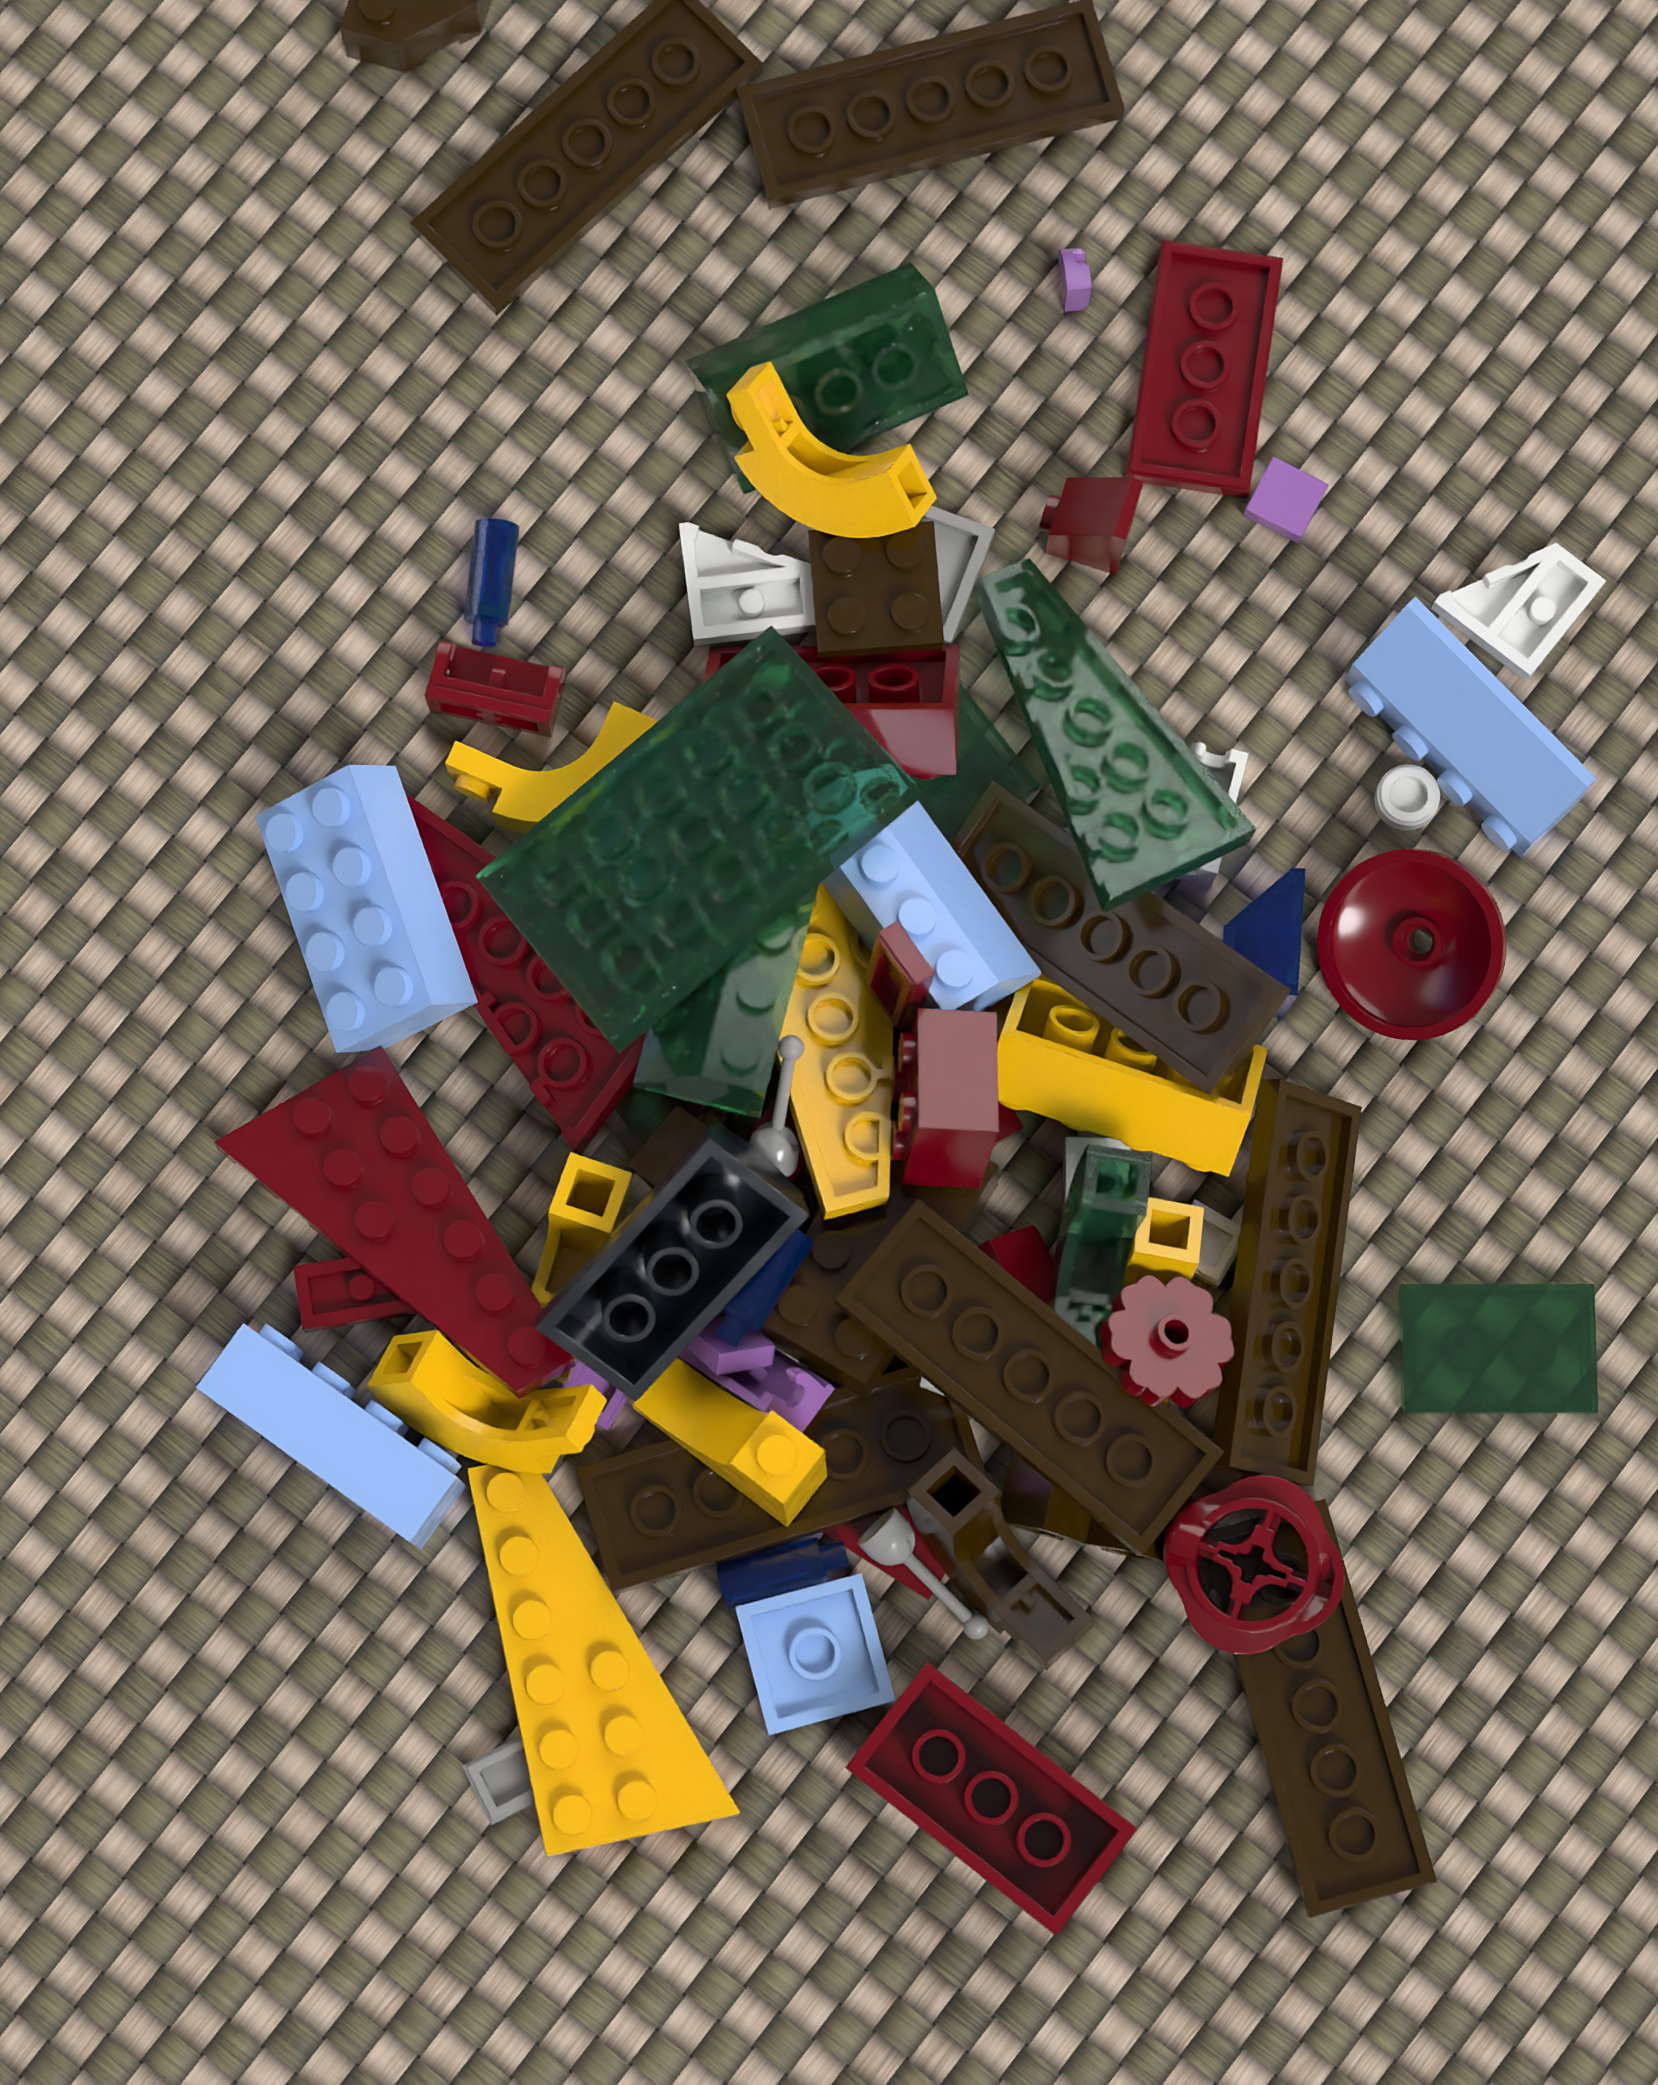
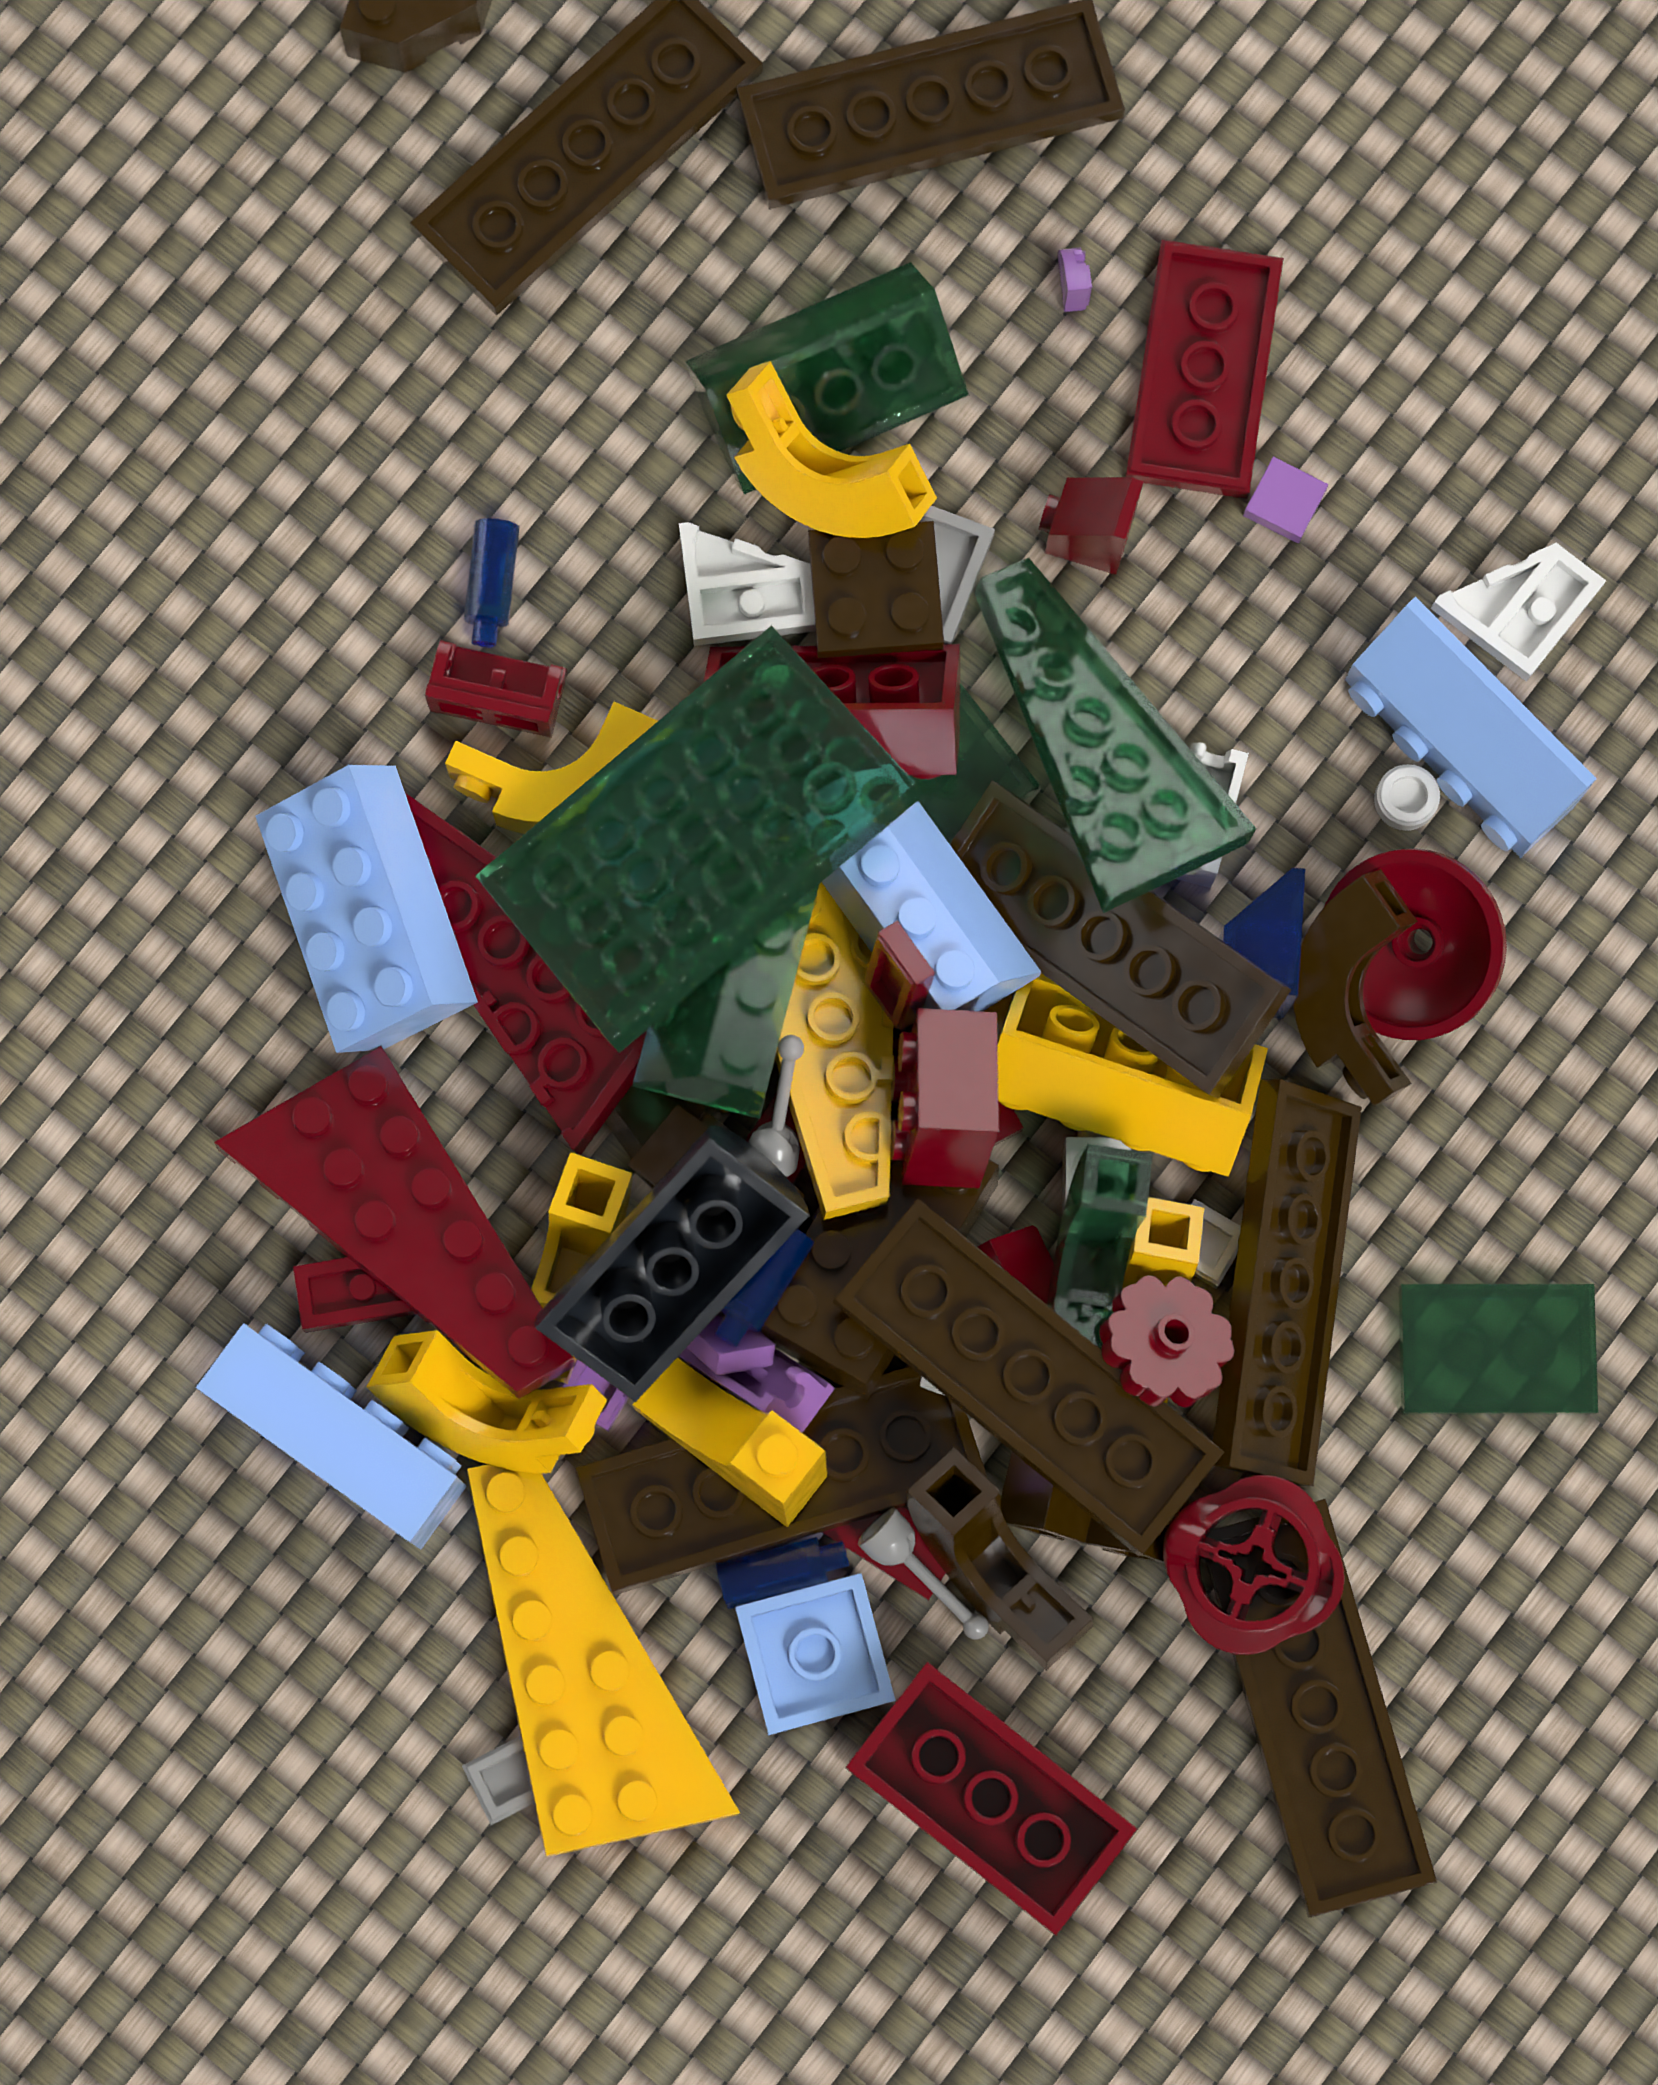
(1332, 981): none -> dark brown arch

